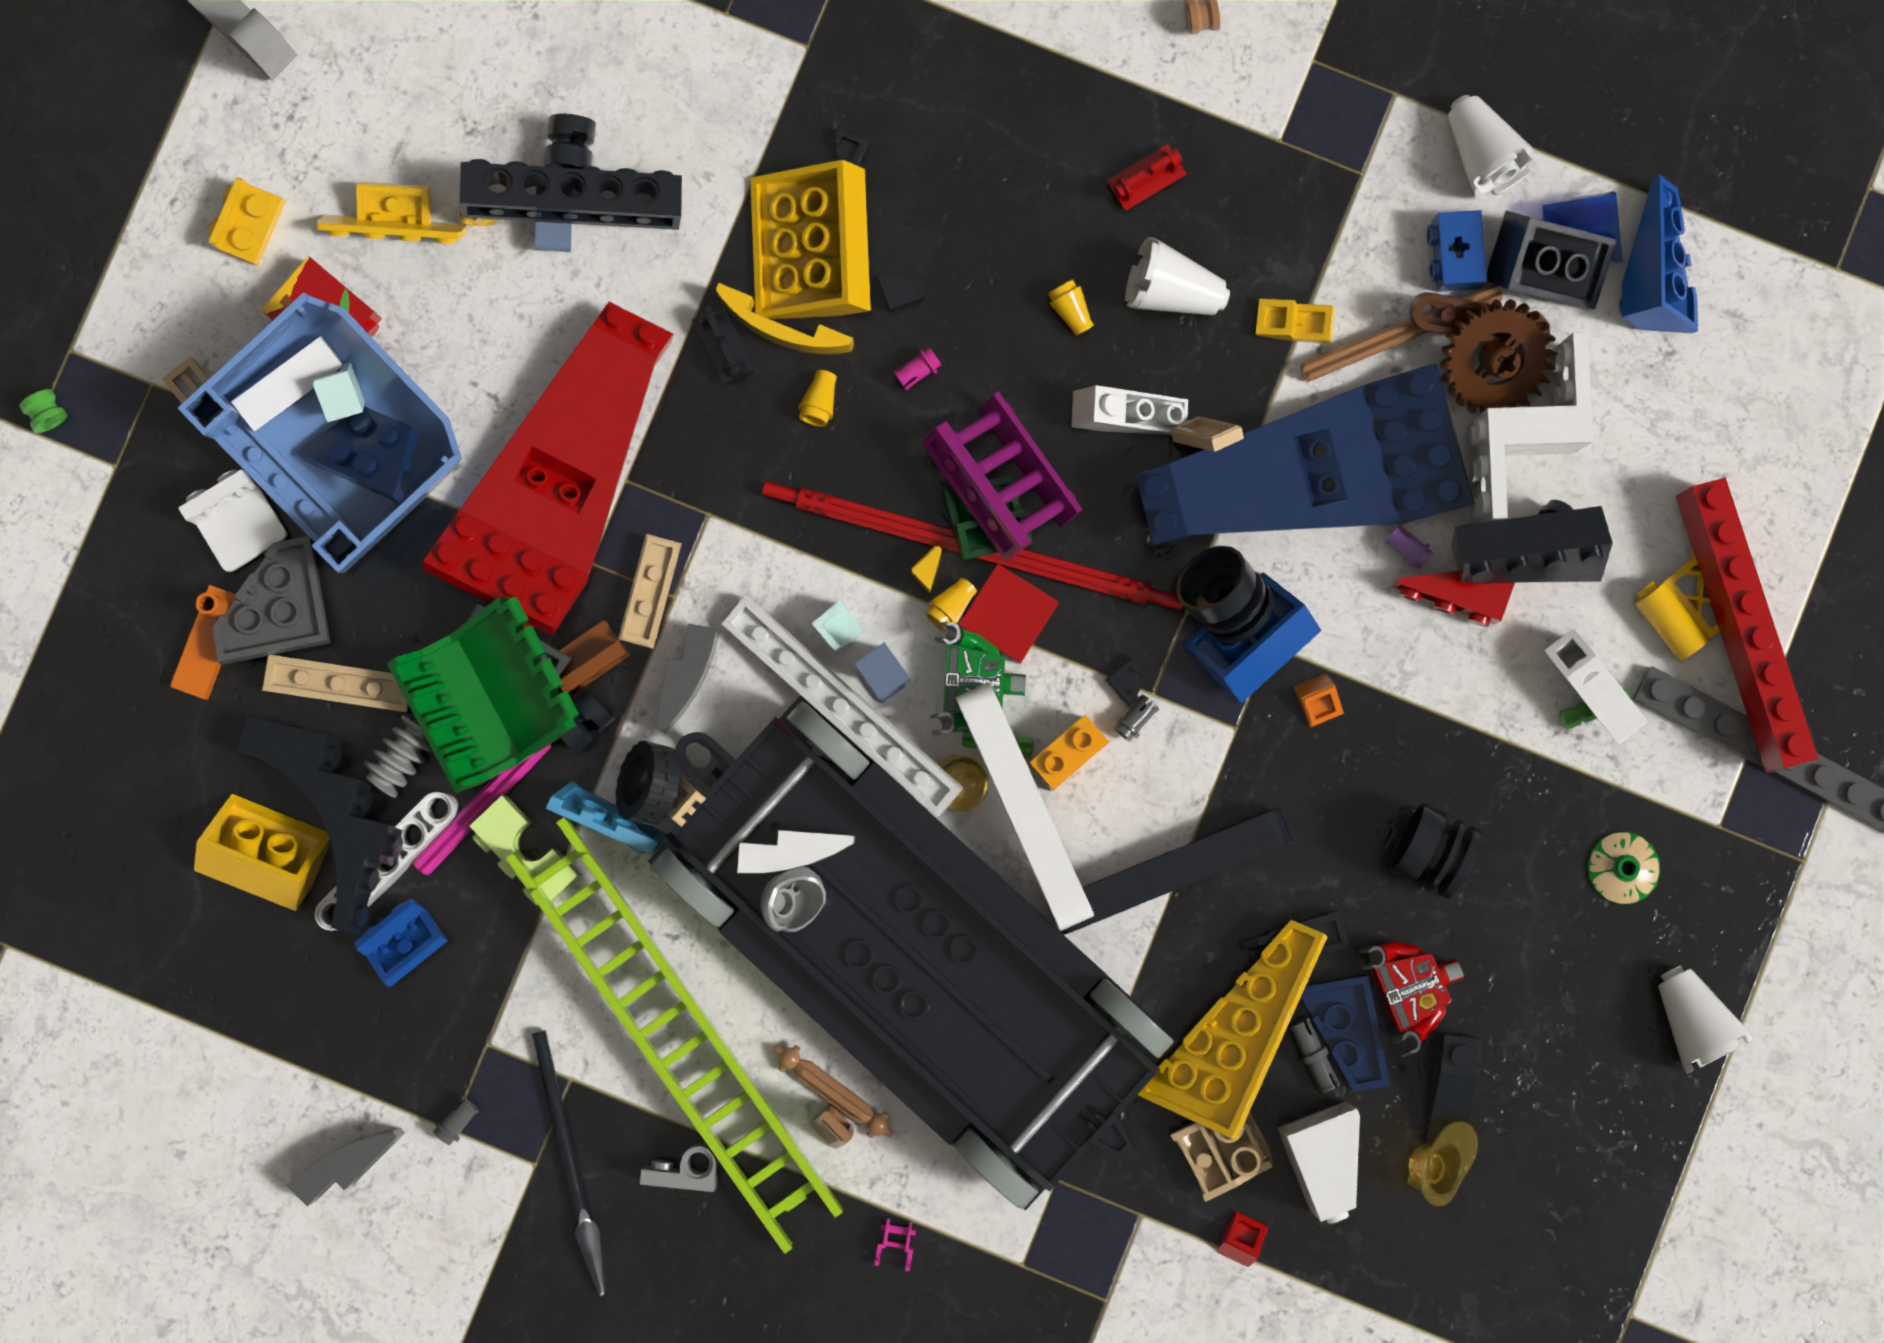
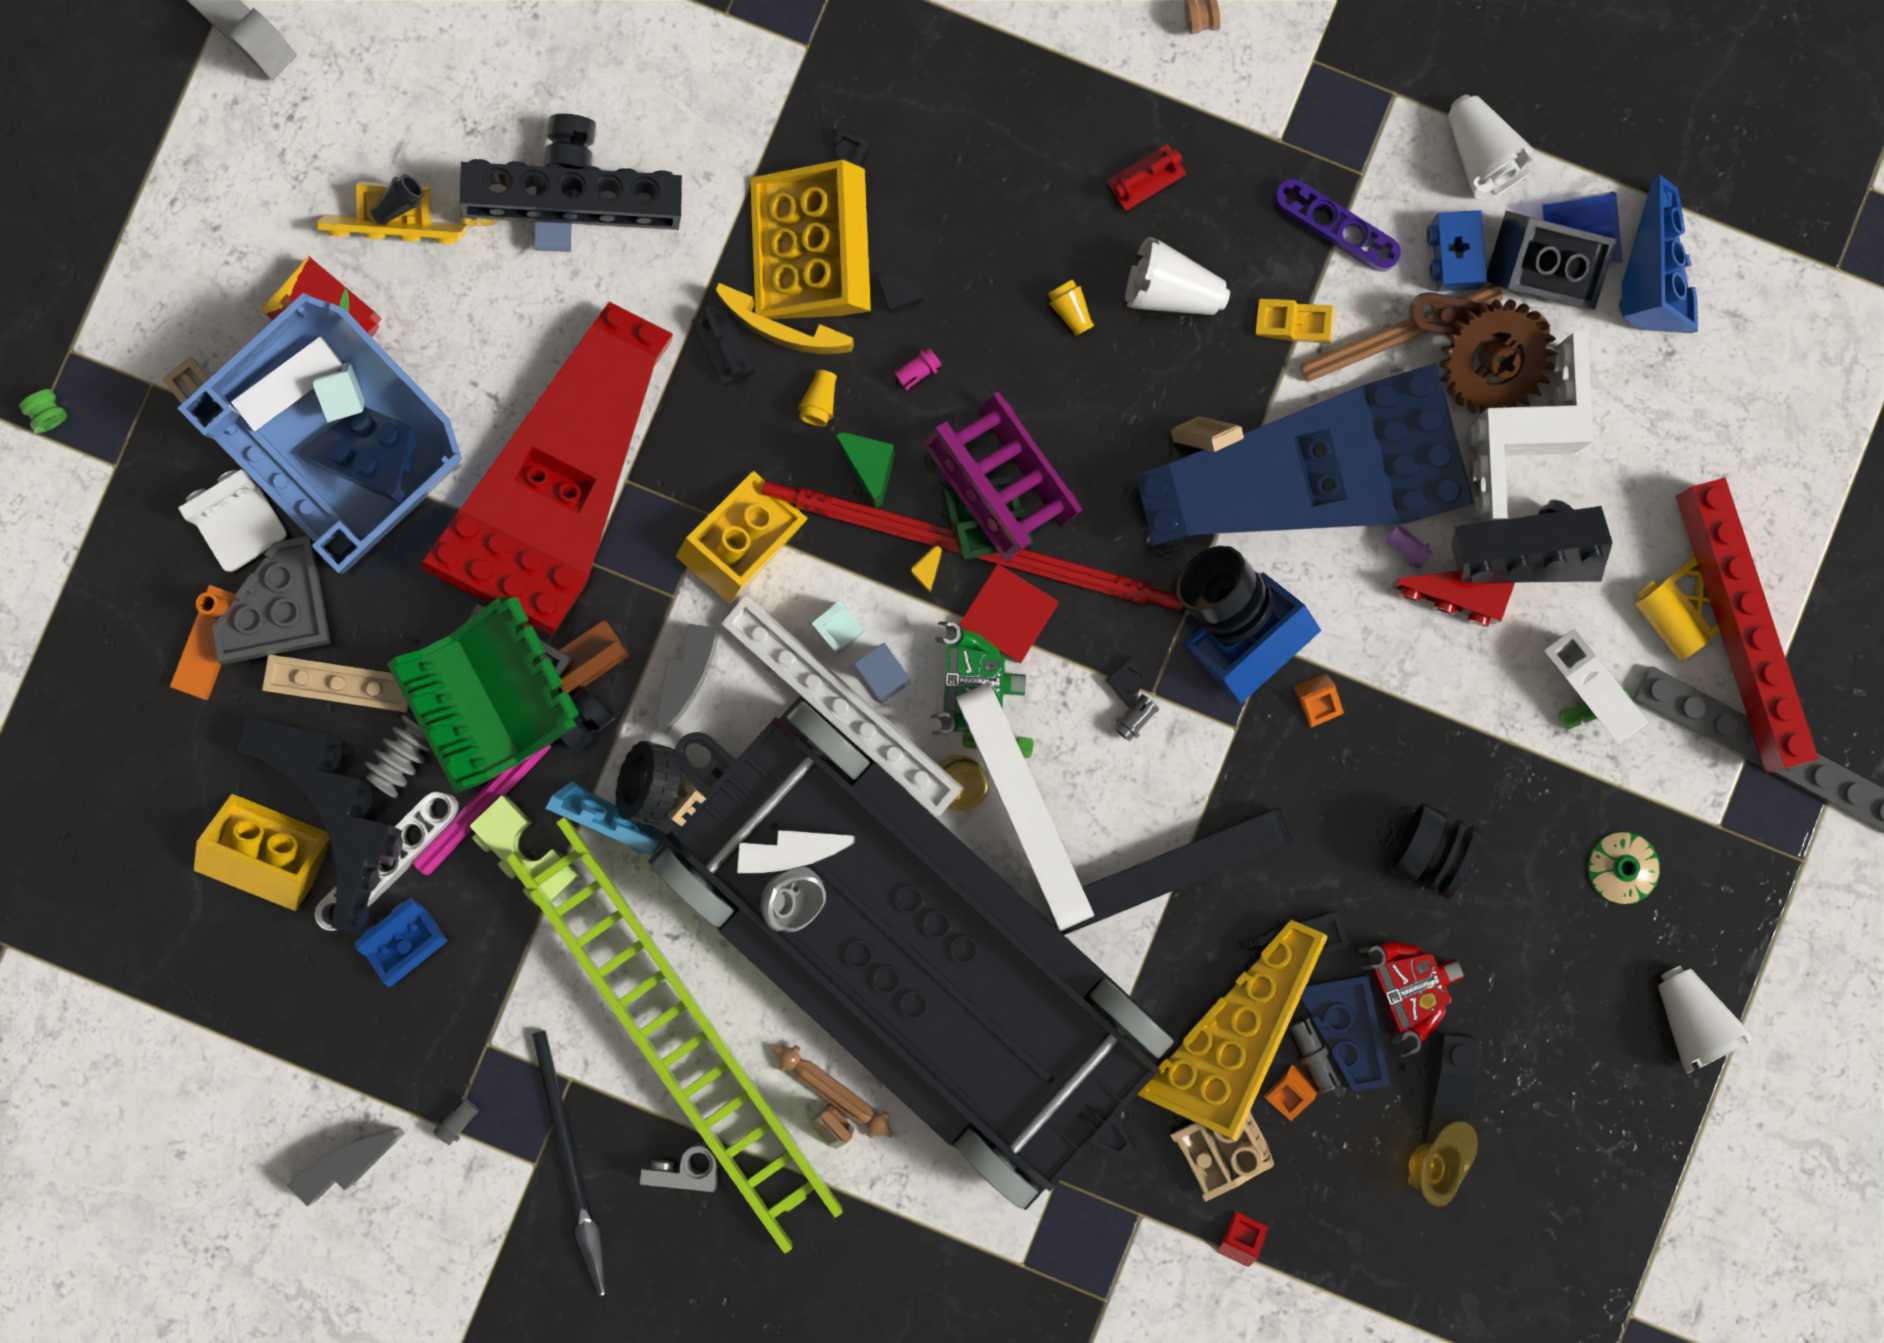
(245, 221): yellow bracket -> none
(398, 198): none -> black cone
(649, 591): tan tile -> none
(739, 538): none -> yellow slope
(870, 462): none -> green slope
(896, 1230): dark pink piece -> none
(950, 603): yellow cone -> none
(1068, 752): light orange brick -> none
(1126, 411): white slope -> none
(1292, 1092): none -> orange slope
(1326, 1159): white slope -> none
(1340, 220): none -> dark purple beam

